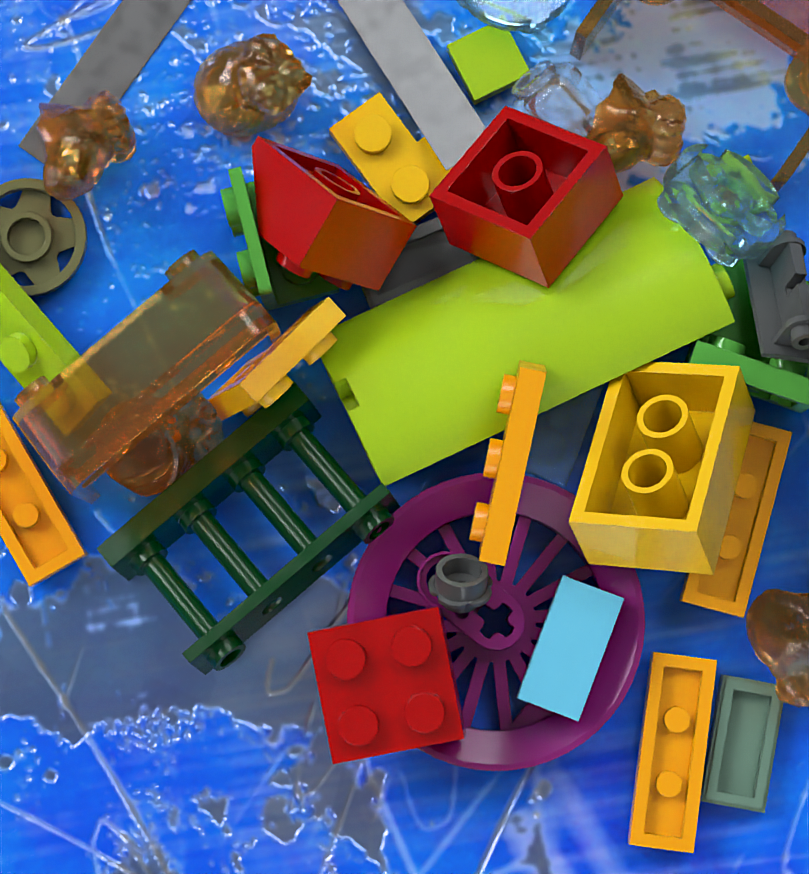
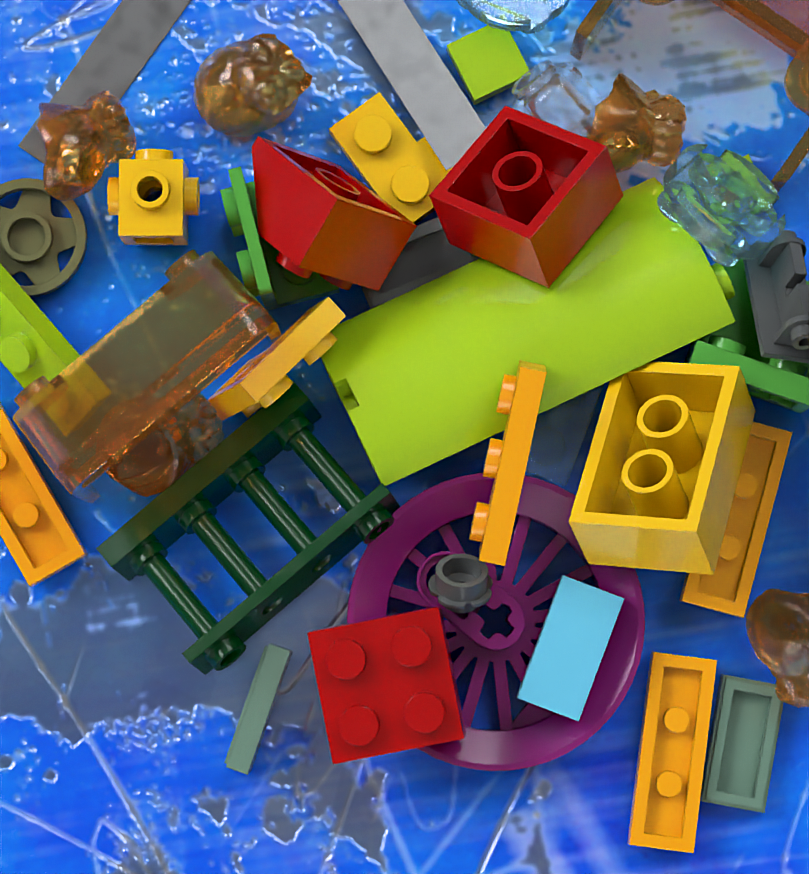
(159, 220): none -> yellow brick
(258, 708): none -> sand green tile

